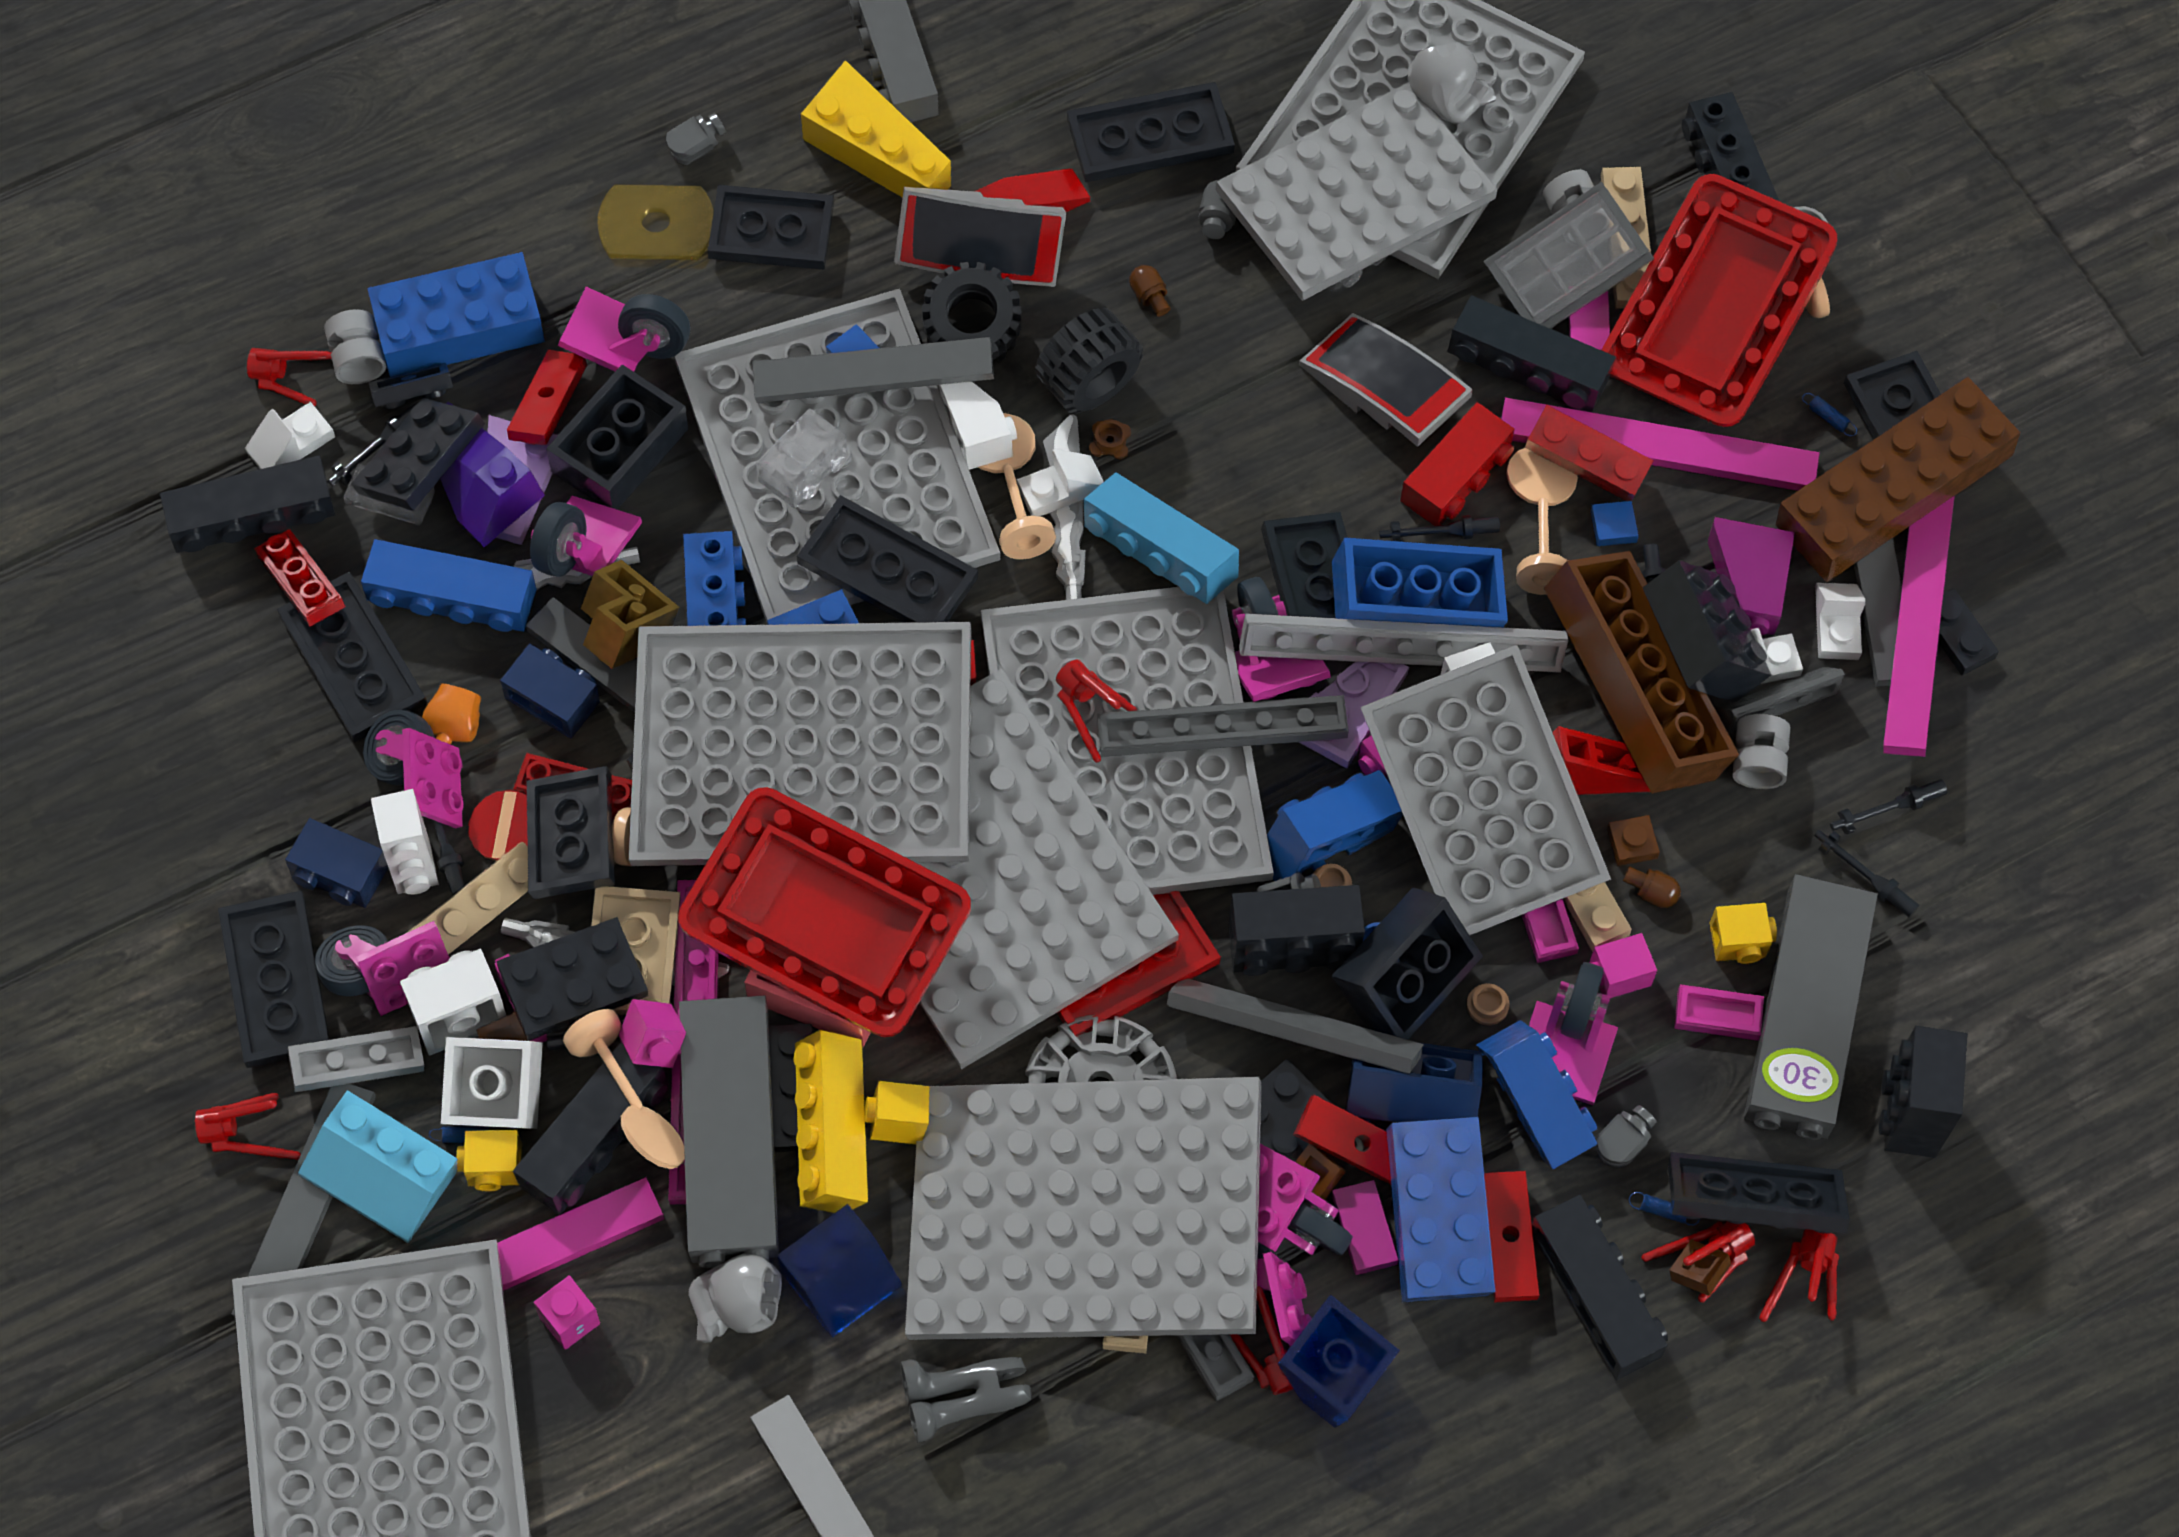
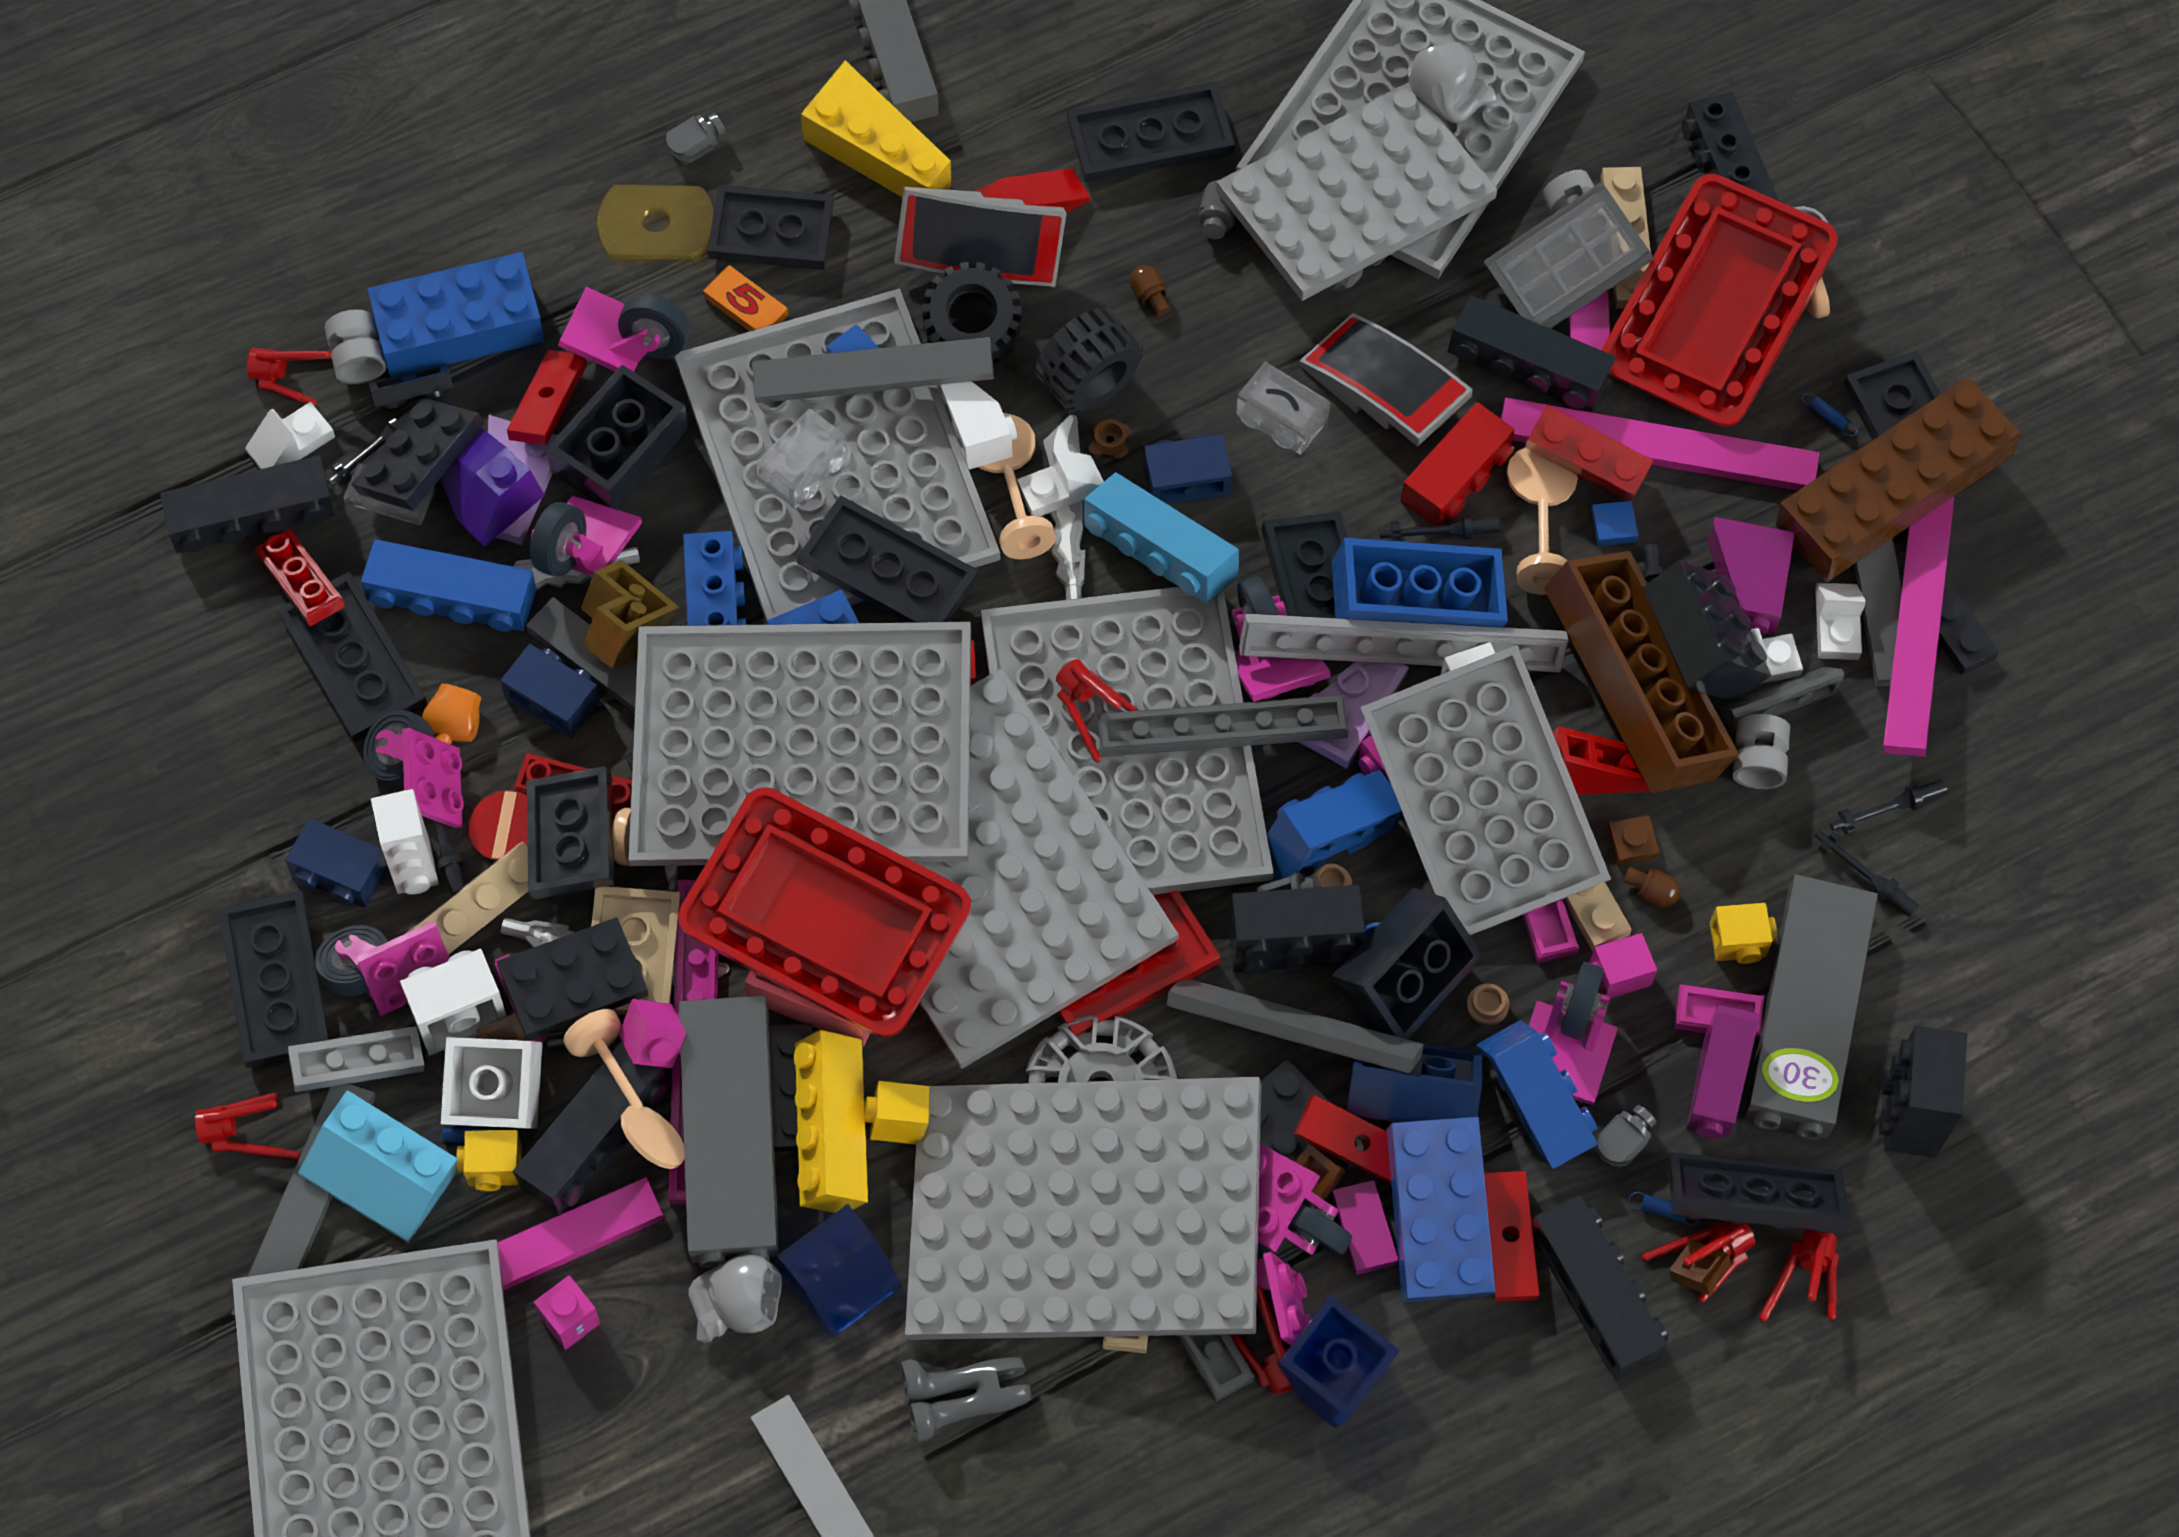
(744, 301): none -> orange tile
(1188, 469): none -> dark blue brick
(1282, 408): none -> clear brick
(1722, 1071): none -> magenta slope

